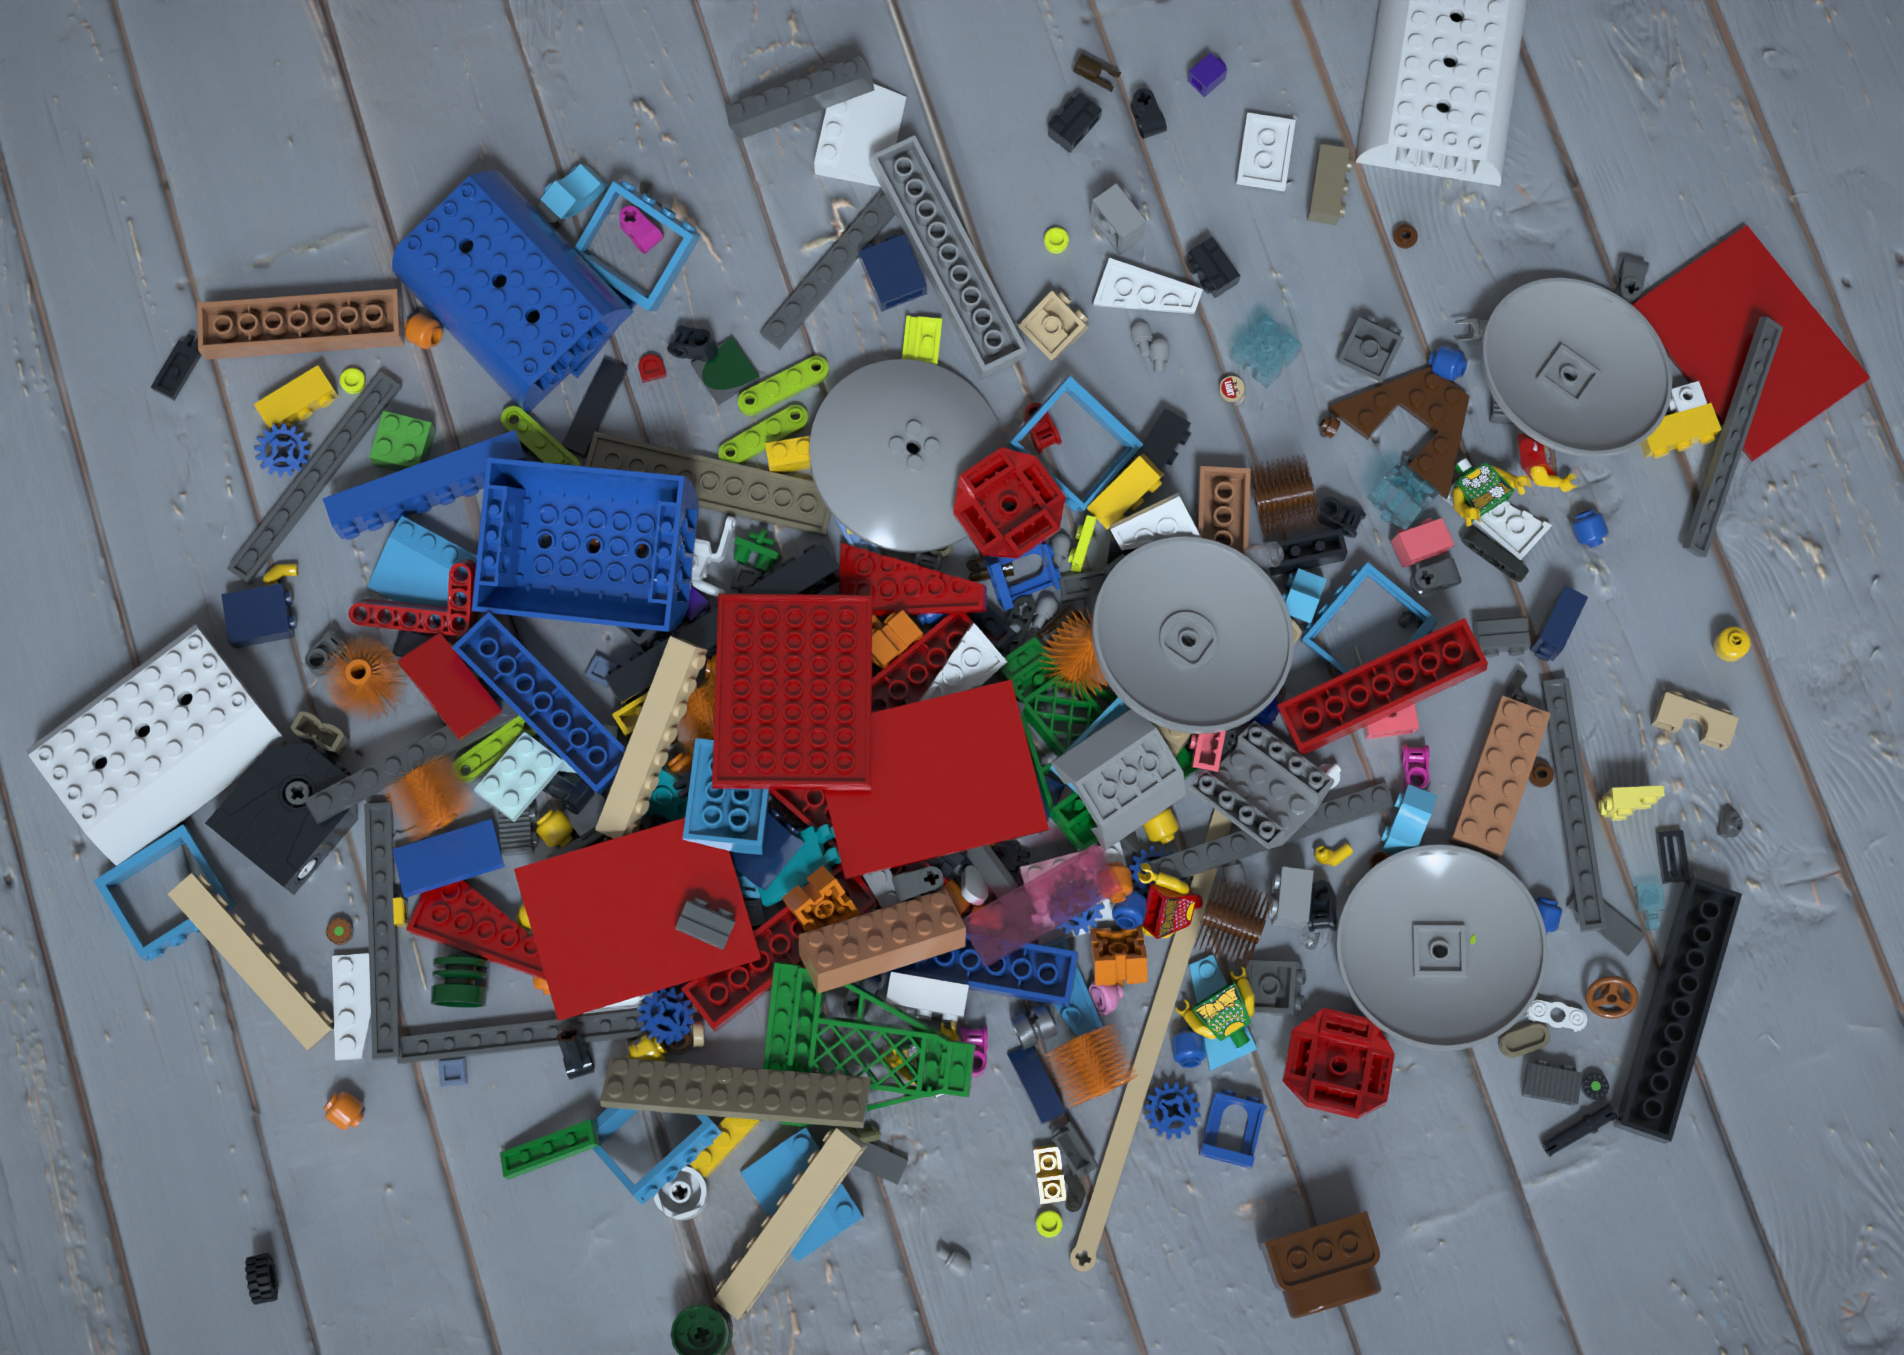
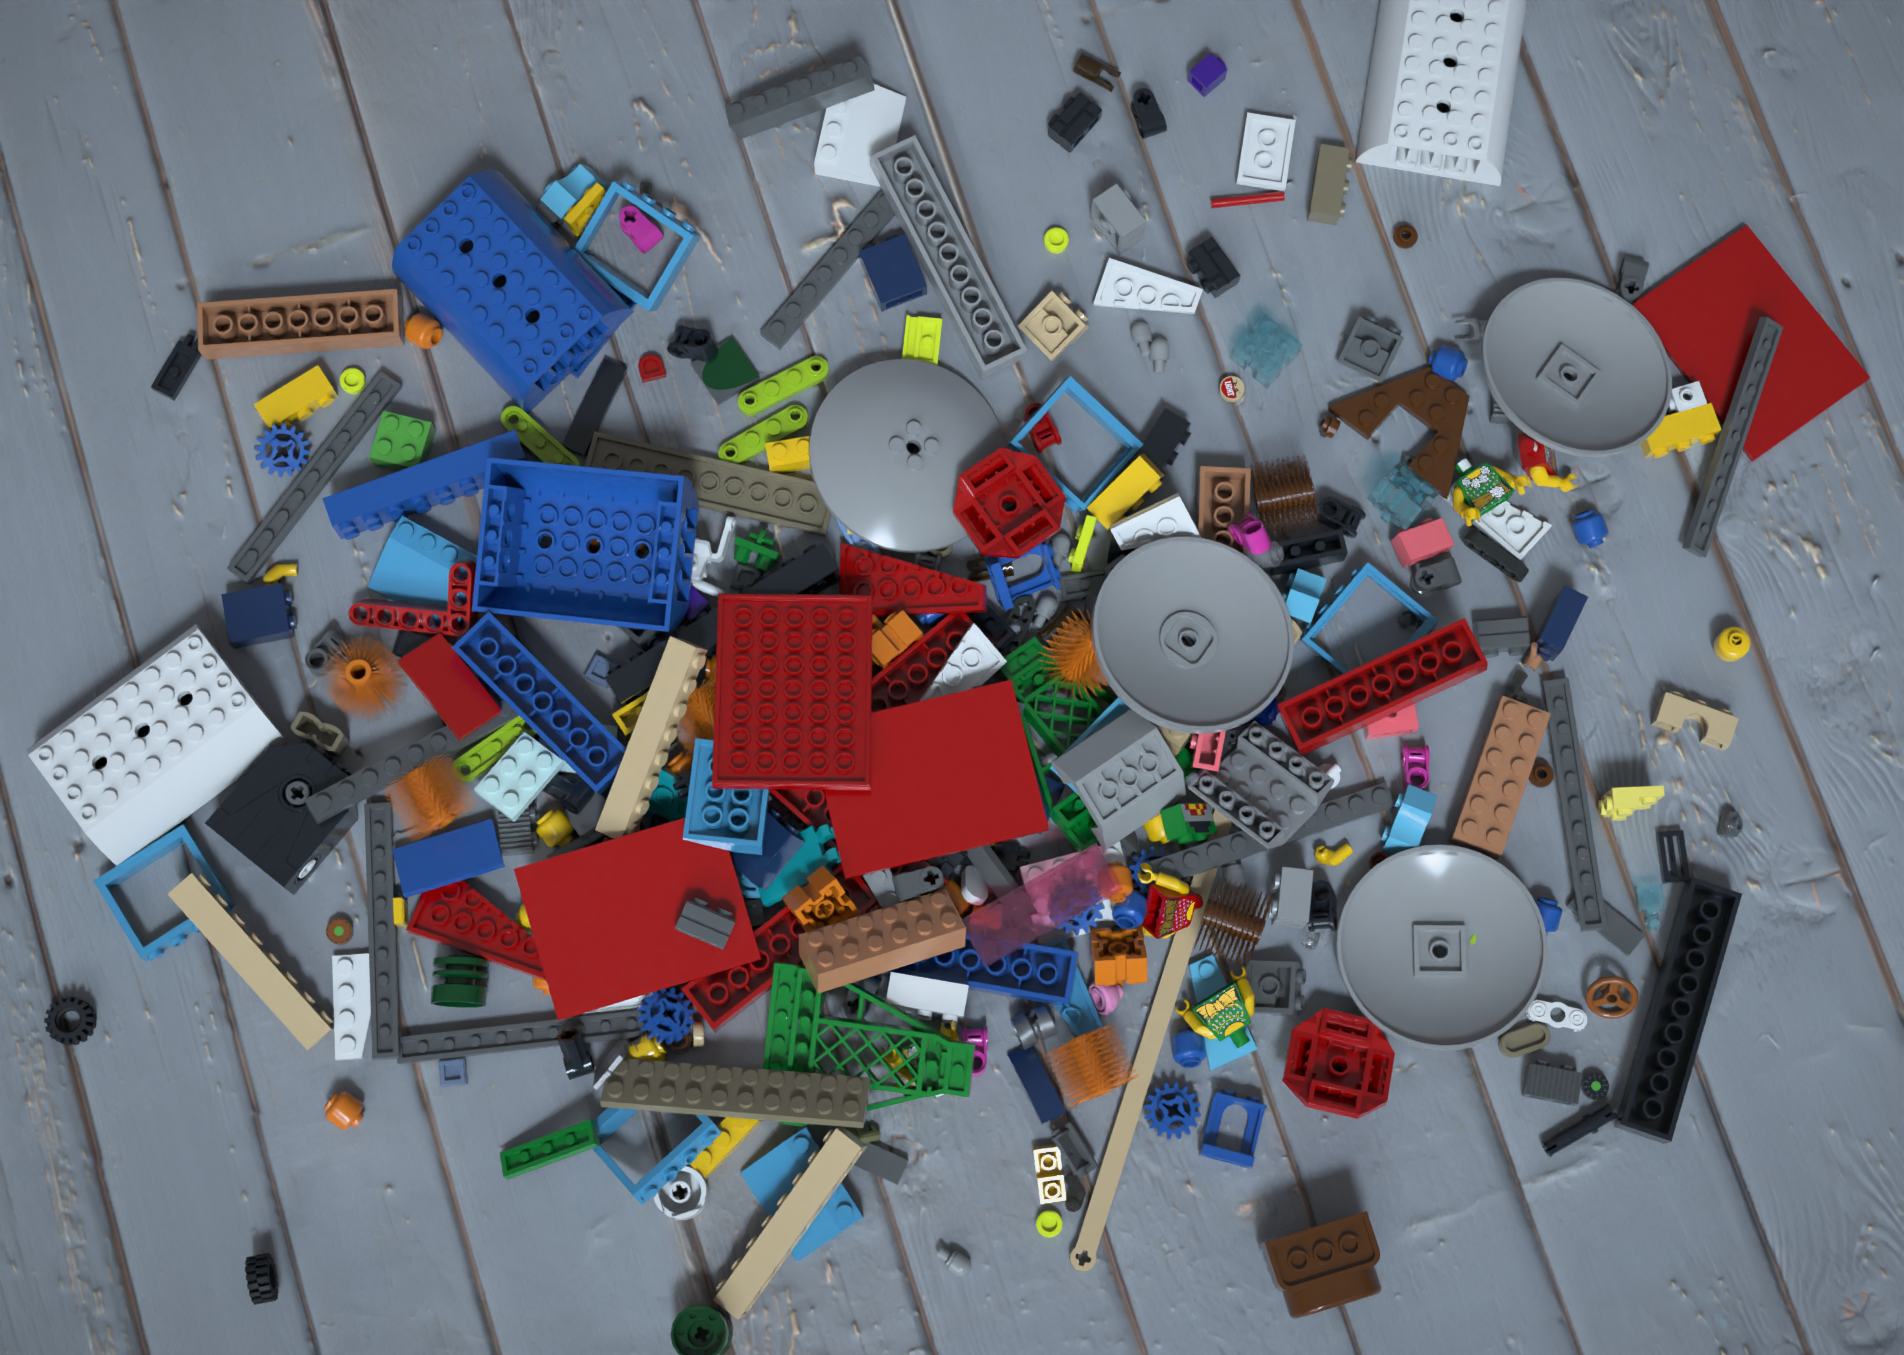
(56, 1013): none -> black tyre
(581, 213): none -> yellow plate
(608, 1064): none -> light grey piece
(1188, 822): none -> green brick
(1247, 199): none -> red bar
(1251, 534): none -> dark pink piece
(1532, 659): none -> nougat hand

